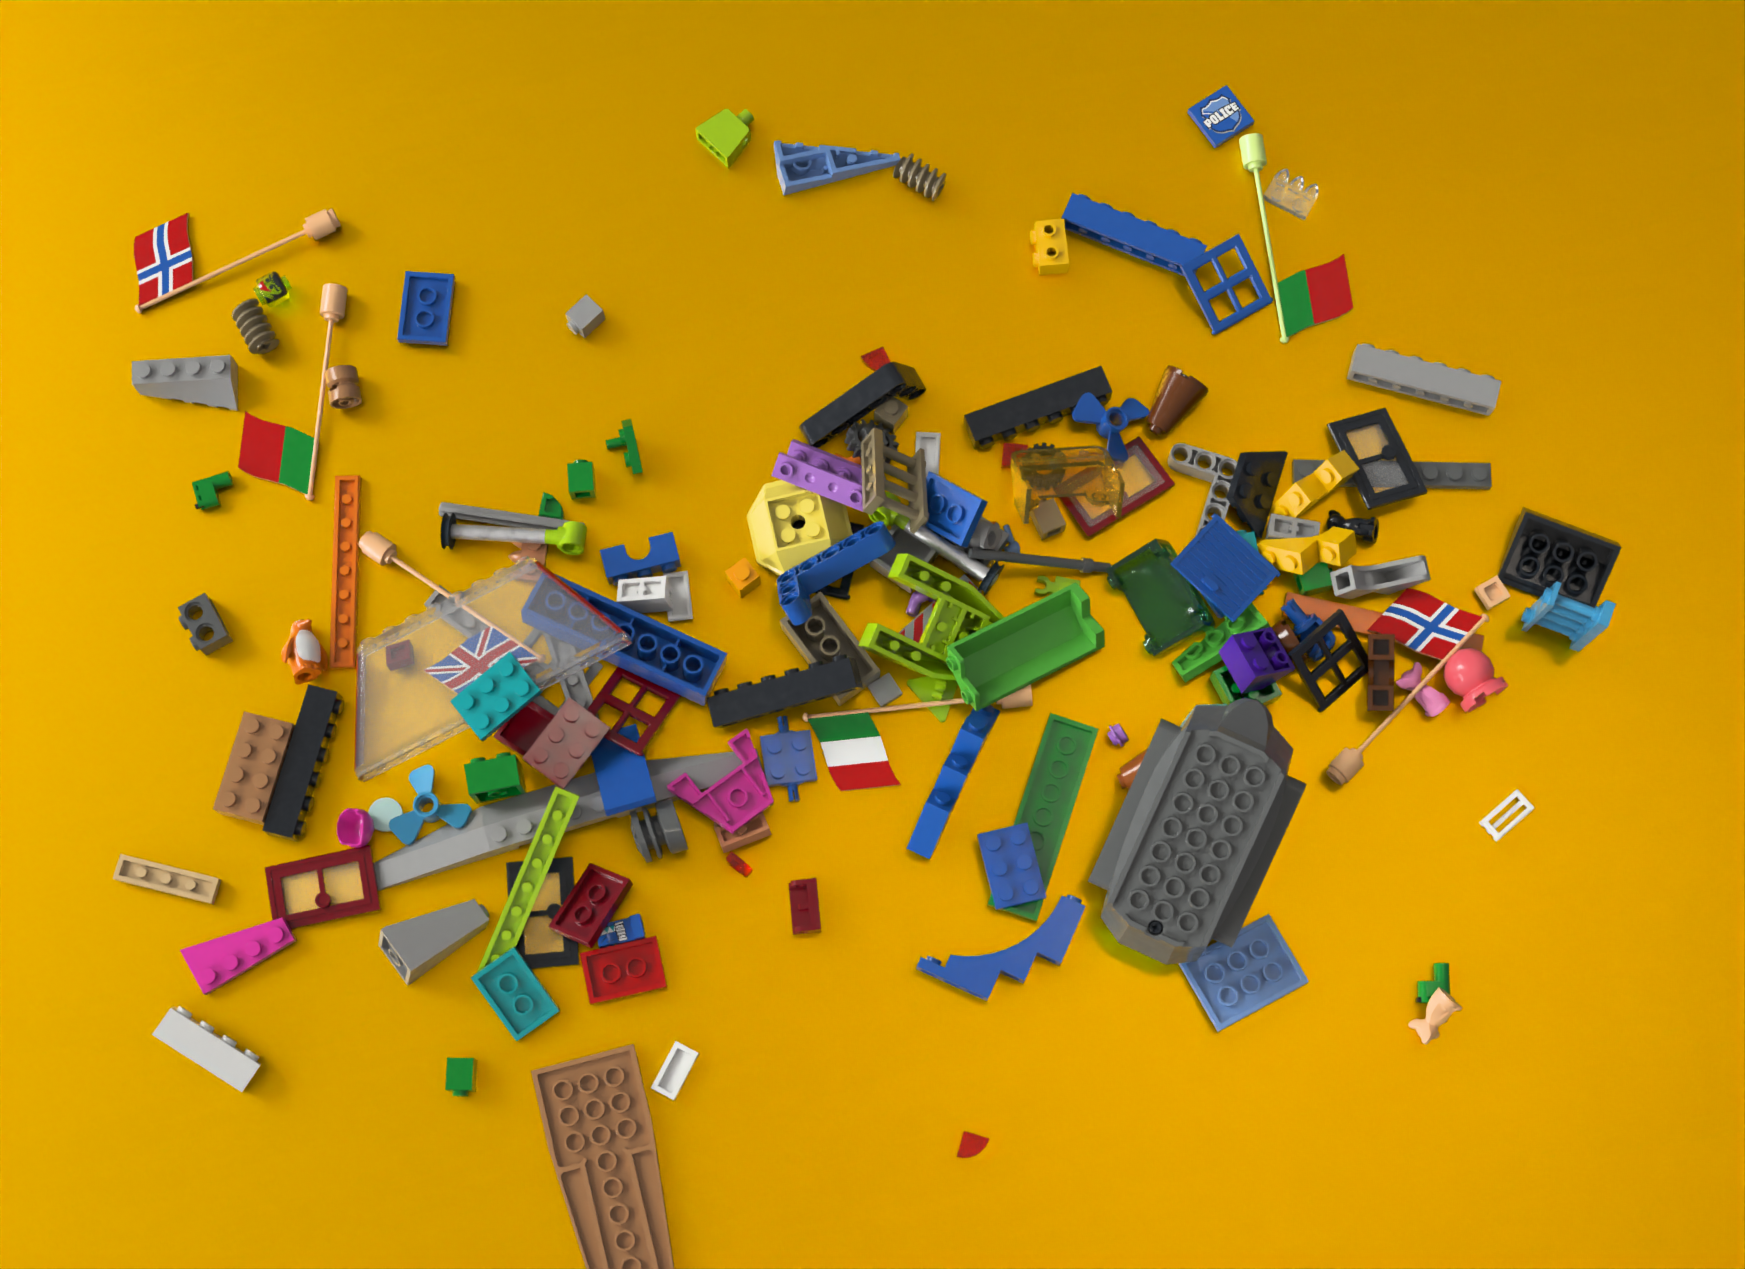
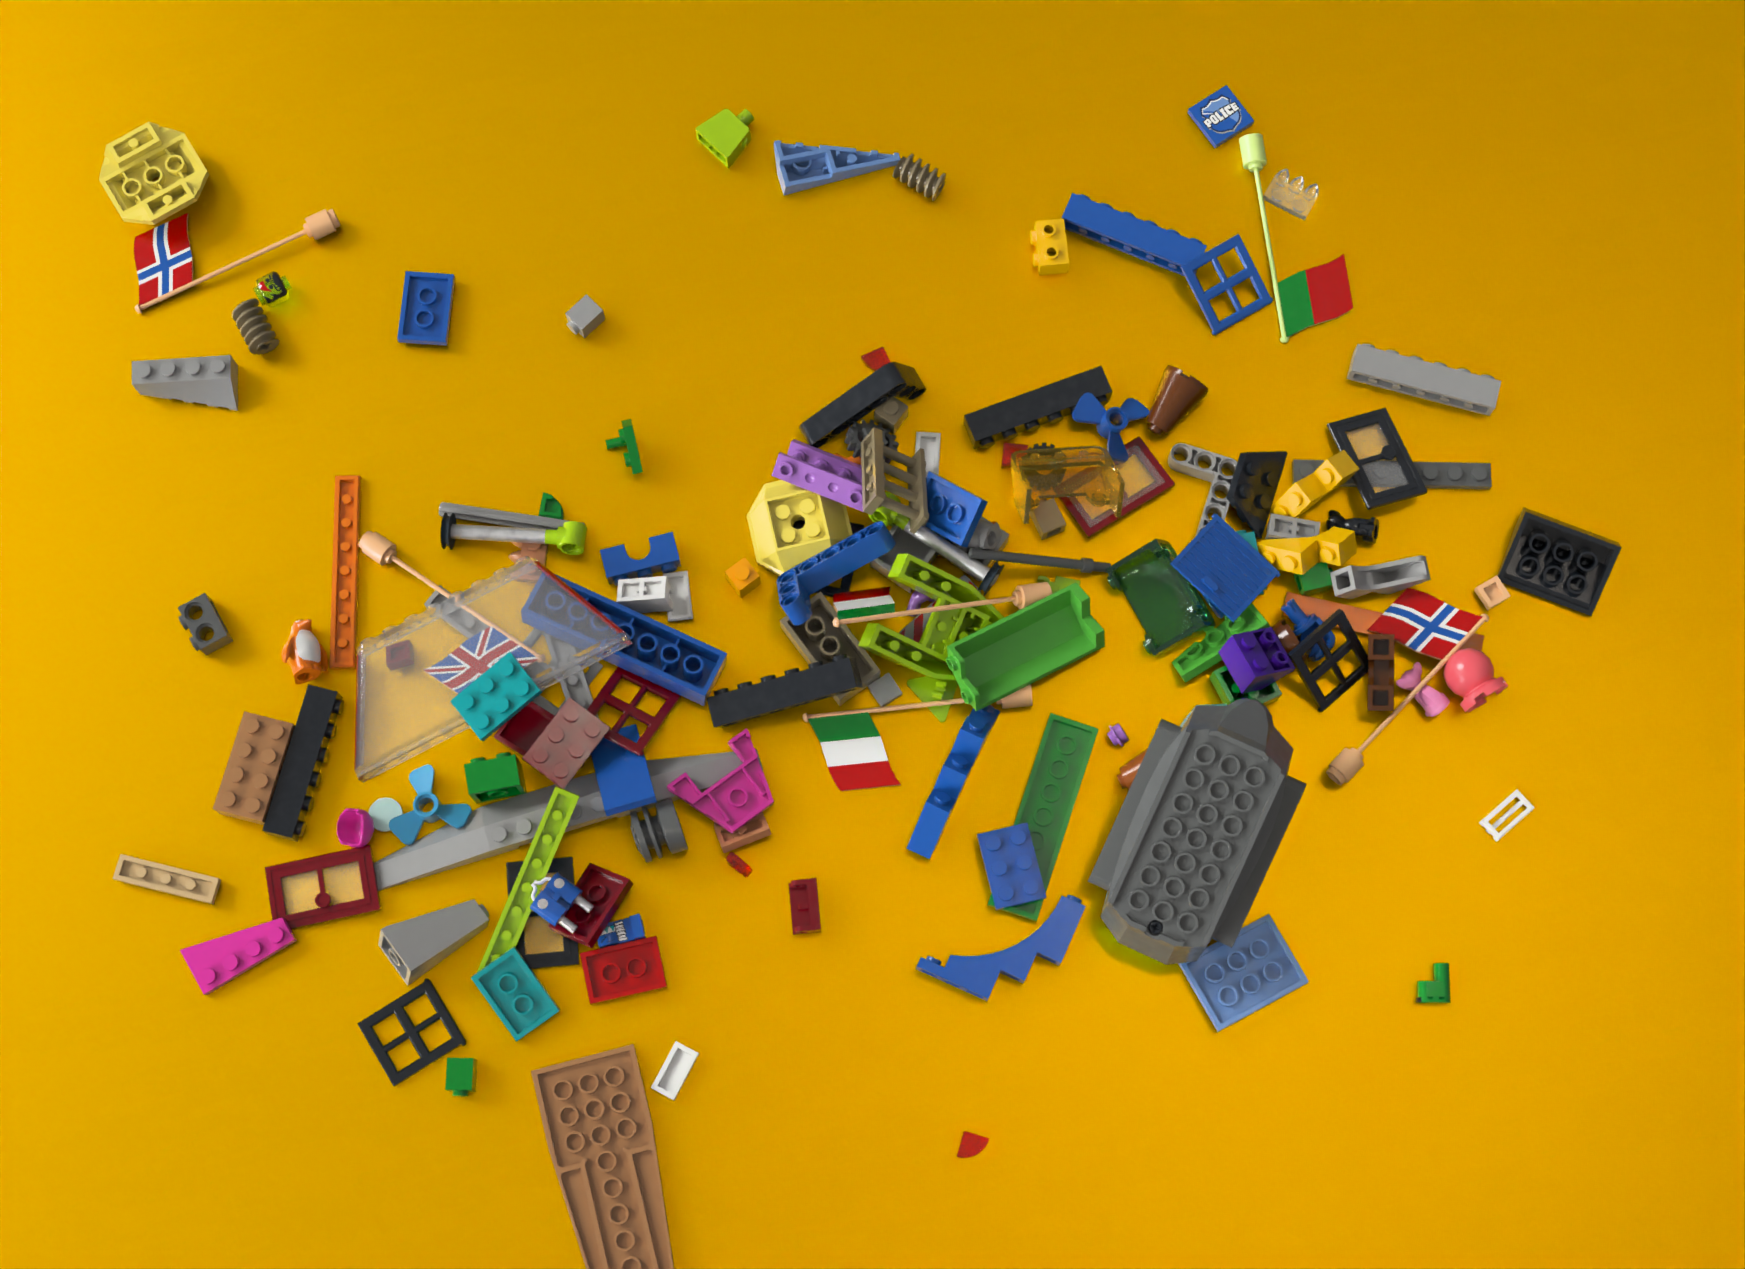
(139, 158): none -> light yellow piece
(206, 489): green piece -> none
(207, 1048): white wedge -> none
(280, 451): flag -> none
(343, 386): medium nougat wheel -> none
(411, 1032): none -> black window
(557, 900): none -> blue piece
(581, 479): green brick -> none
(788, 758): blue plate -> none
(878, 603): none -> flag
(1013, 545): medium blue hand -> none
(1437, 1013): light nougat animal -> none
(1568, 617): dark azure fence -> none

